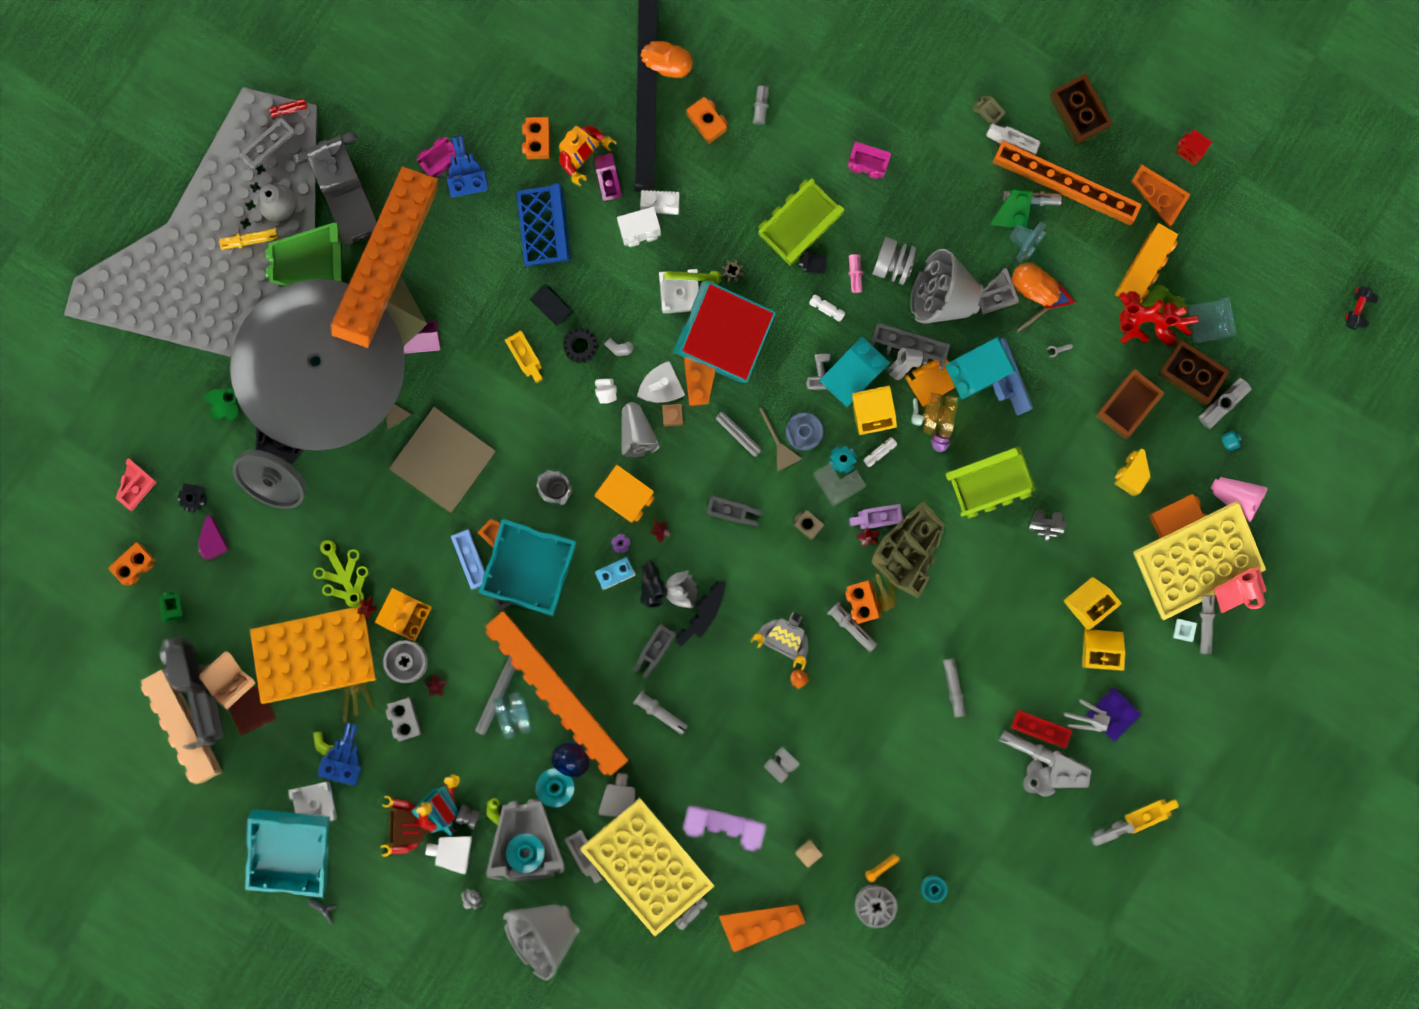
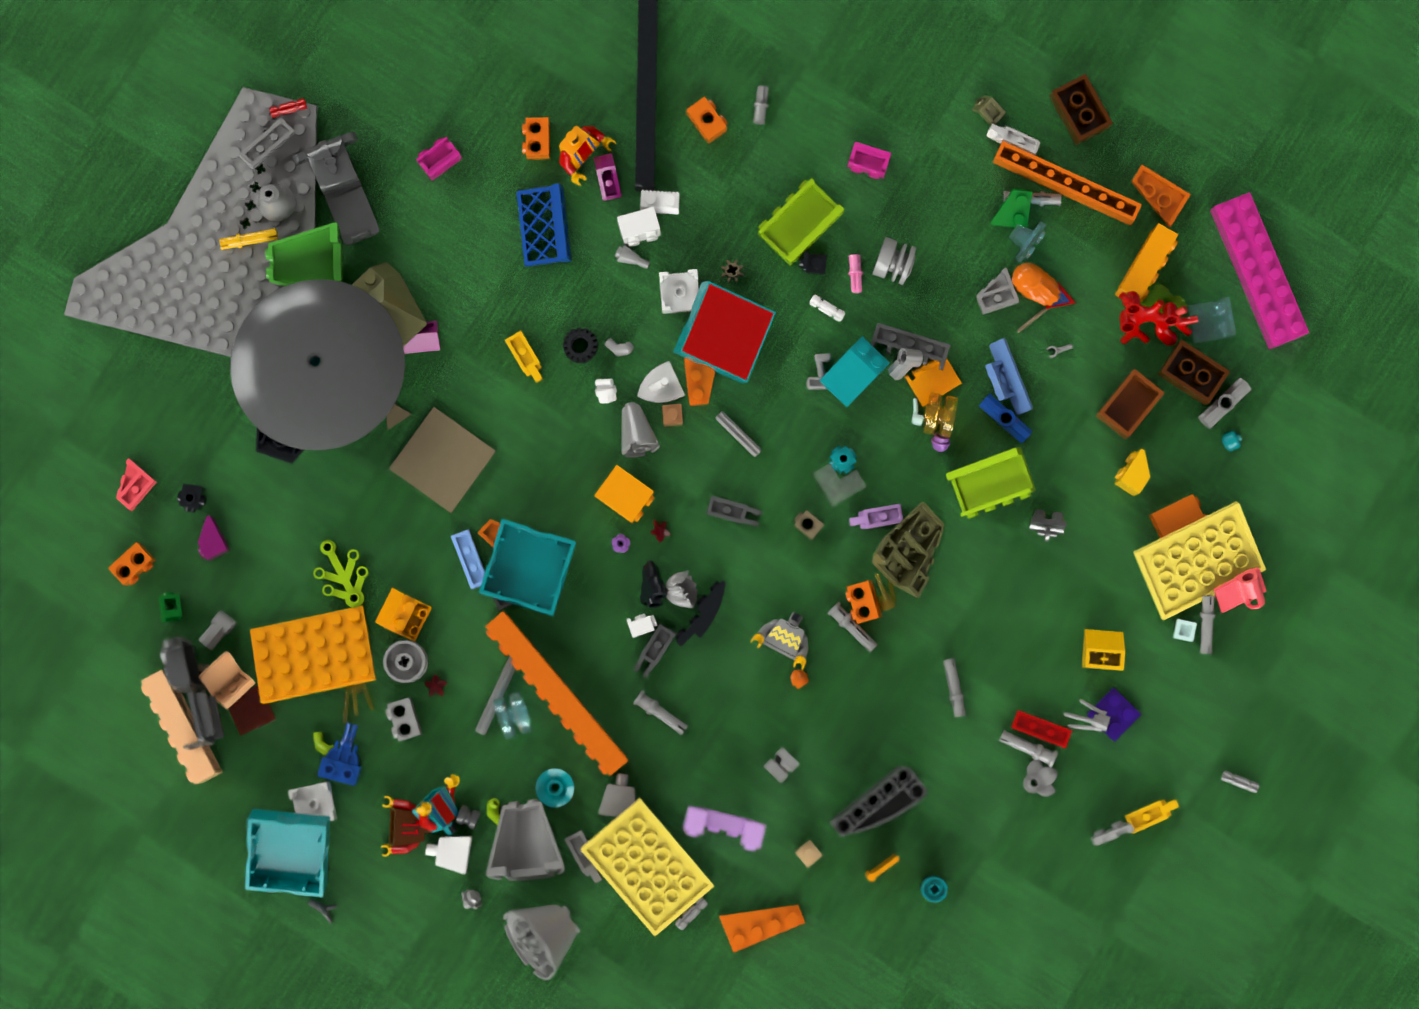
(220, 626): none -> light grey piece
(221, 406): green plate -> none
(269, 479): dark grey dish -> none
(366, 608): dark red plant -> none
(384, 257): orange brick -> none
(465, 175): blue brick -> none
(515, 851): teal dish -> none
(551, 305): black hinge -> none
(554, 487): light grey hair -> none
(570, 759): clear blue hat -> none
(615, 573): medium azure hips -> none
(626, 255): none -> light grey cone
(641, 625): none -> white brick
(667, 59): orange hair -> none
(714, 276): lime bar -> none
(785, 456): dark tan piece -> none
(804, 431): sand blue tile -> none
(867, 537): dark red plant -> none
(871, 895): light grey wheel -> none
(874, 410): yellow slope -> none
(881, 451): white axle -> none
(888, 804): none -> dark grey panel
(944, 290): light grey cone -> none
(980, 368): teal slope -> none
(1015, 427): none -> blue piece
(1068, 773): light grey wing -> none
(1092, 602): yellow slope -> none
(1193, 146): red brick -> none
(1240, 781): none -> light grey axle
(1246, 494): bright pink cone -> none
(1259, 271): none -> dark pink brick
(1354, 318): black piece -> none

